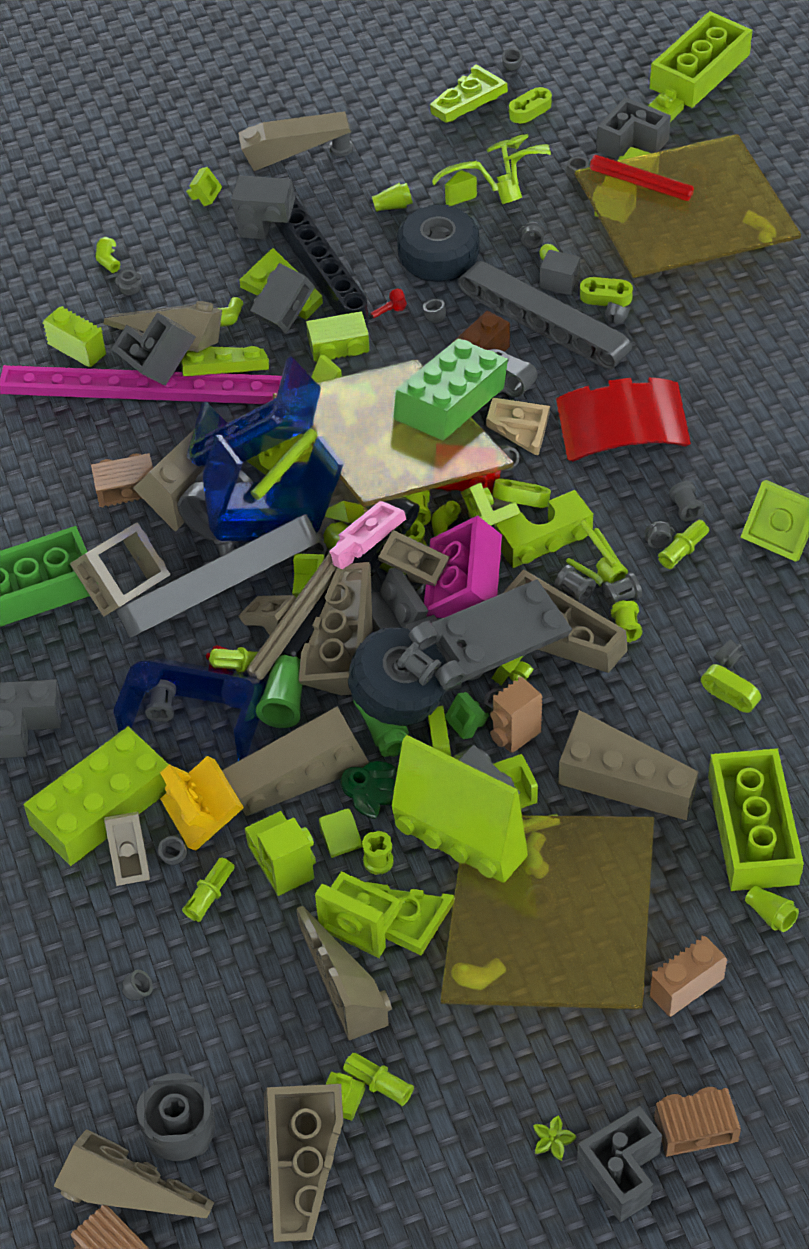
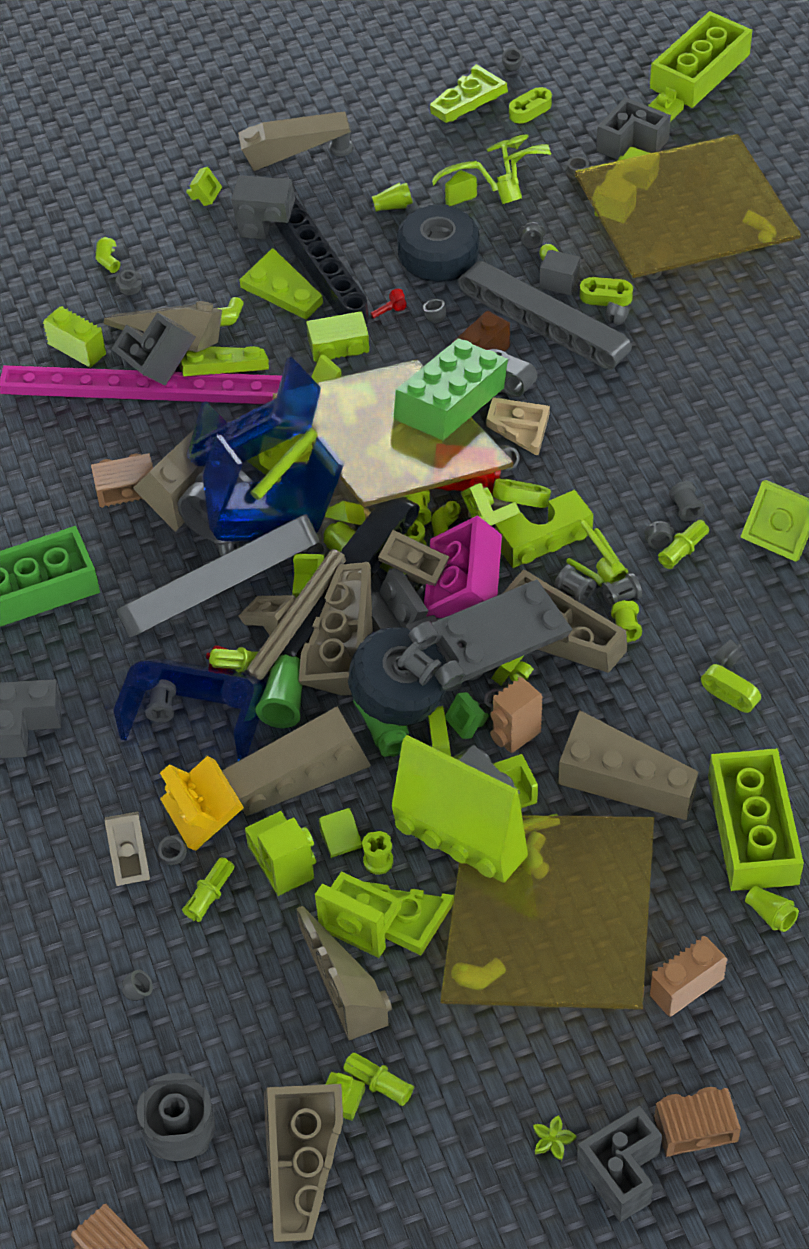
(92, 570): dark tan window -> none
(104, 1176): dark tan wedge -> none
(109, 782): lime brick -> none
(282, 298): dark grey brick -> none
(366, 533): bright pink hinge -> none
(375, 789): dark green plate -> none
(622, 416): red panel -> none
(641, 178): red axle -> none

